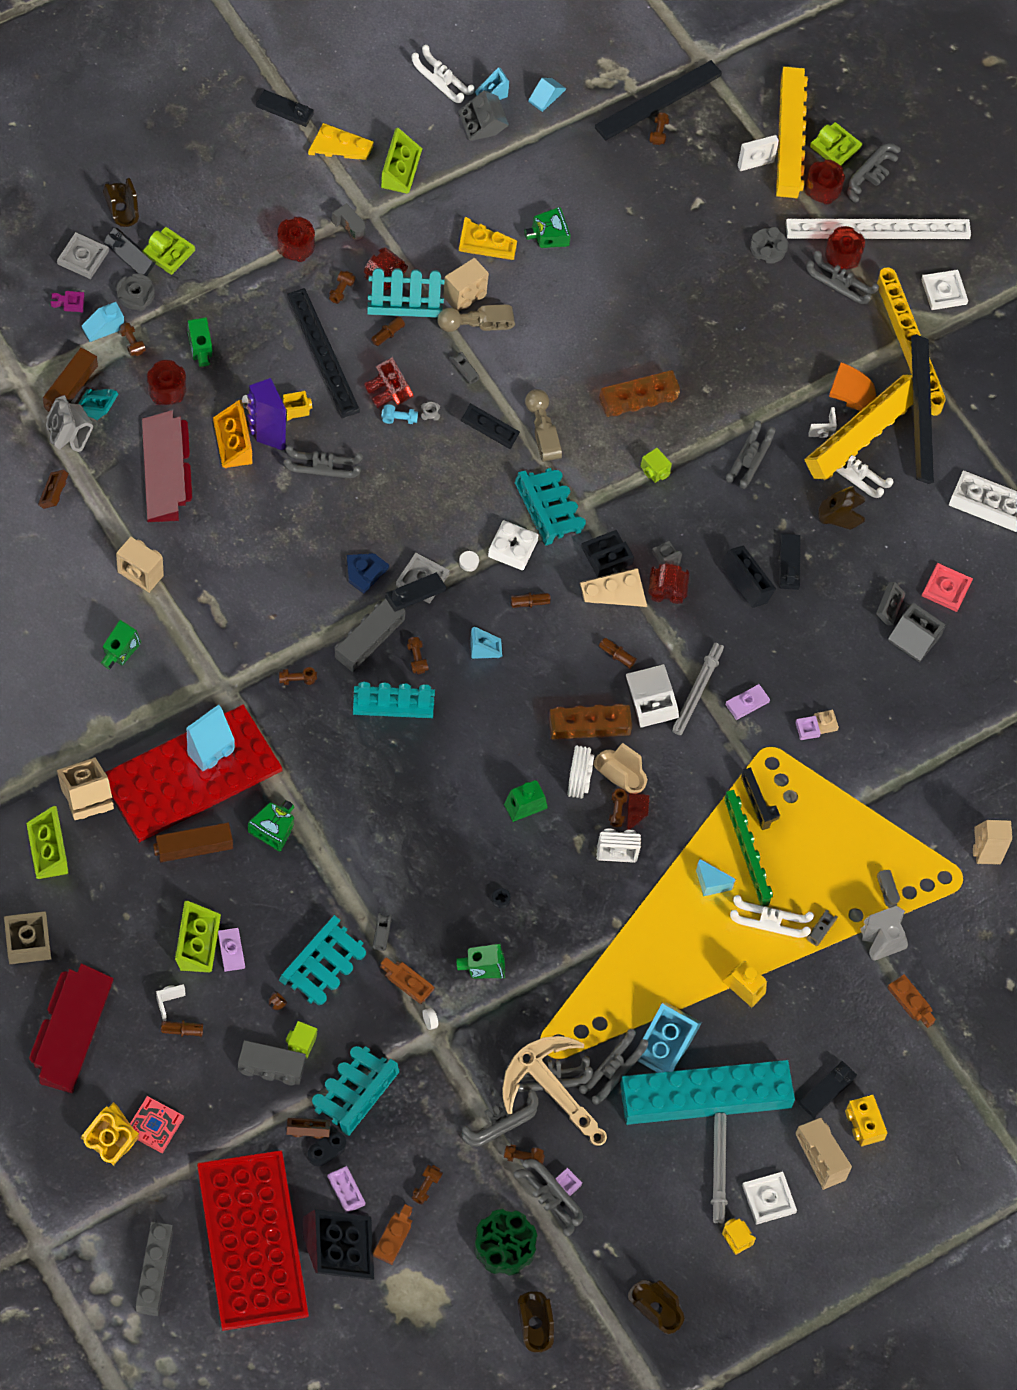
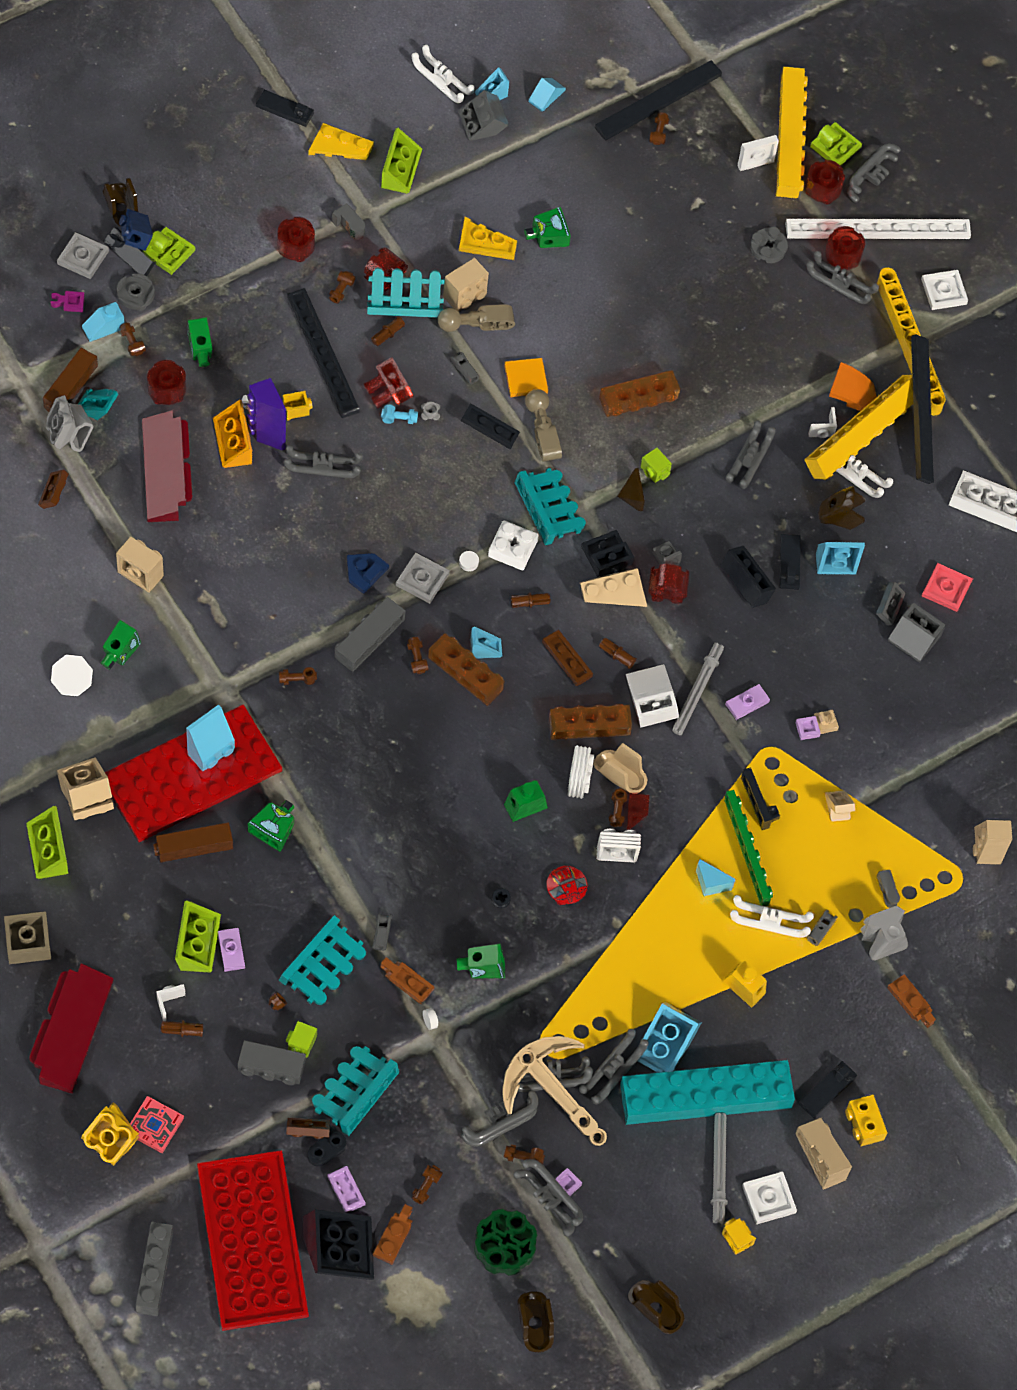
(71, 675): none -> white piece
(136, 229): none -> dark blue brick
(397, 705): teal fence -> none
(415, 591): black hinge -> none
(484, 691): none -> clear orange brick
(525, 376): none -> light orange tile
(566, 885): none -> red dish
(567, 658): none -> reddish brown plate
(632, 491): none -> dark brown slope
(838, 557): none -> medium azure slope
(839, 805): none -> tan slope

